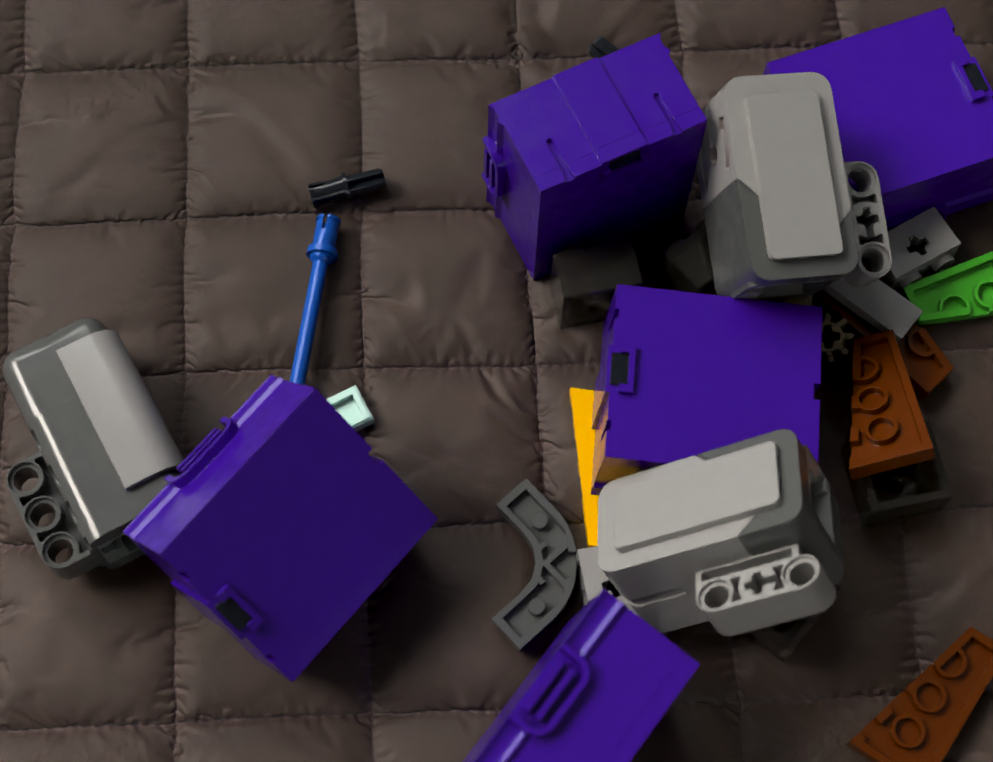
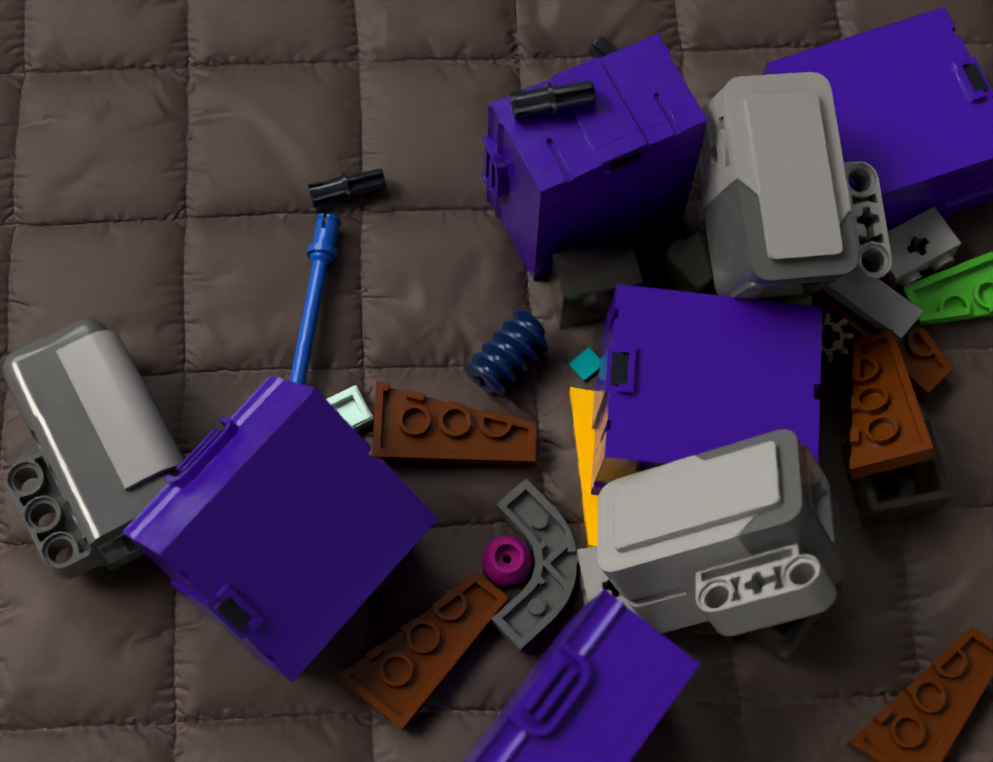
(416, 660): none -> reddish brown wing
(442, 432): none -> reddish brown wing
(507, 353): none -> dark blue piece
(507, 573): none -> magenta plate
(550, 99): none -> black axle
(585, 364): none -> teal window

